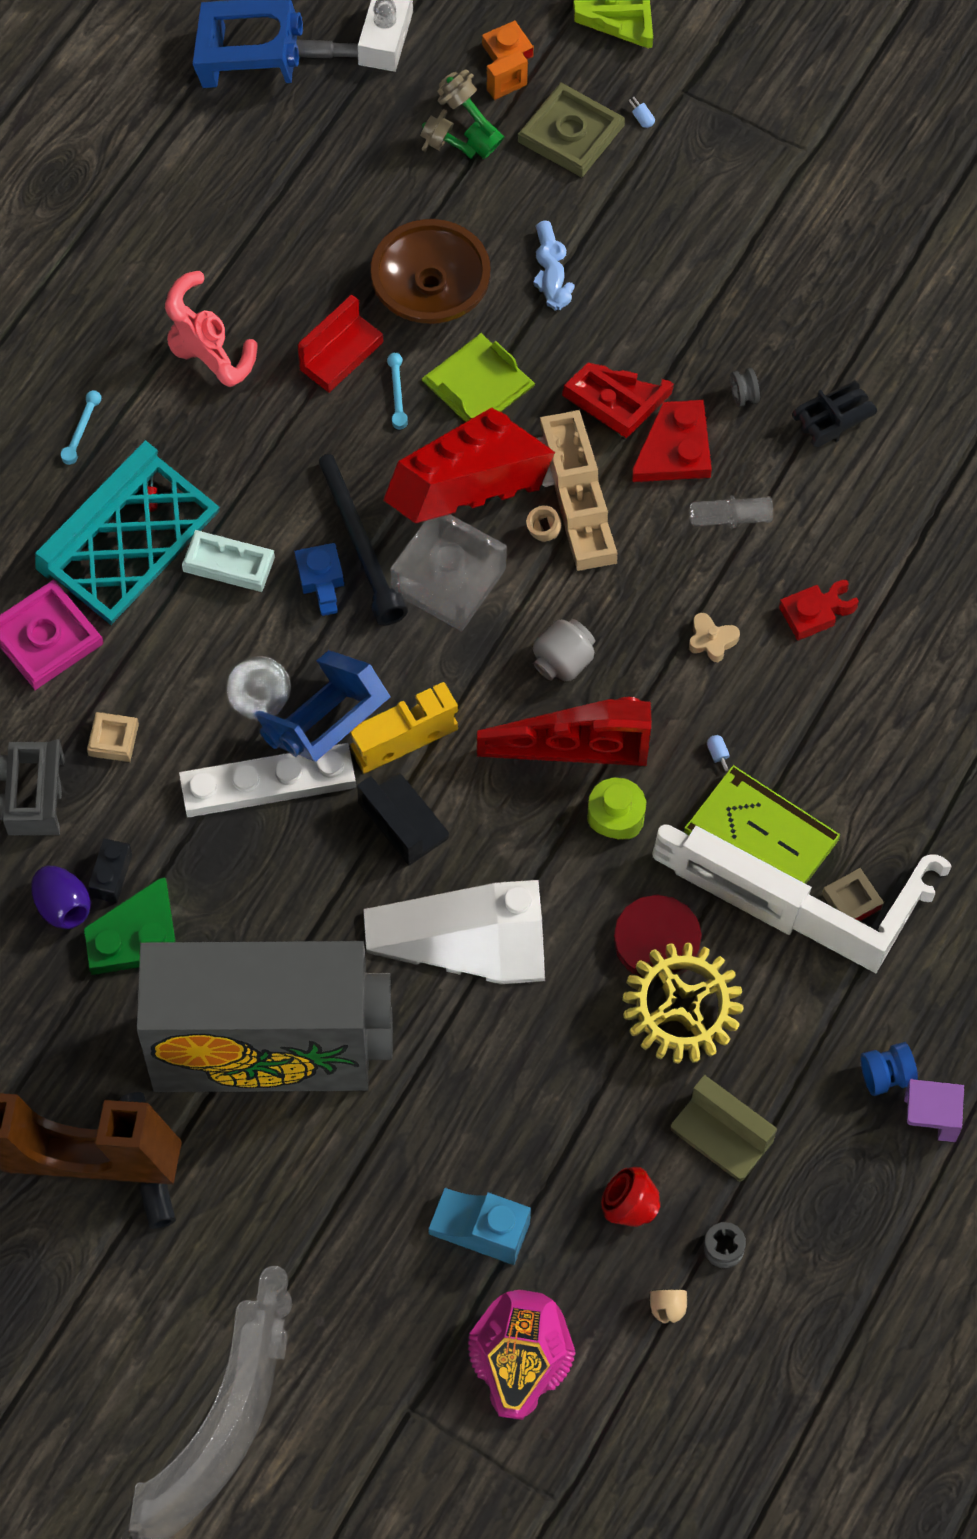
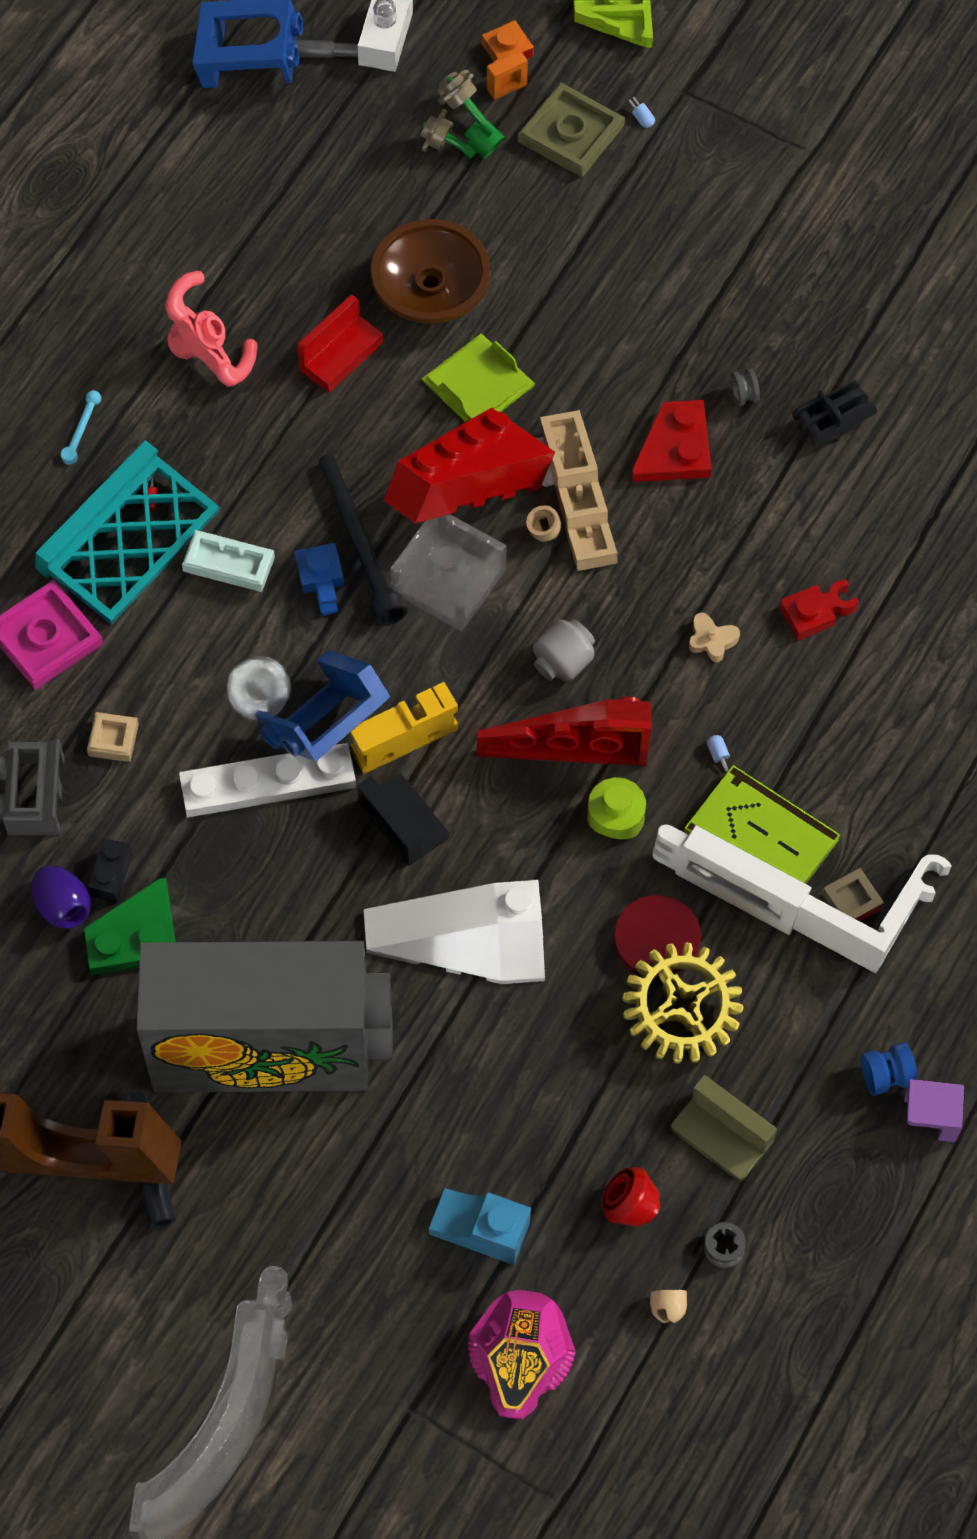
(399, 418): medium azure hinge -> none
(552, 279): light blue animal -> none
(615, 396): red wing -> none
(731, 511): clear axle -> none

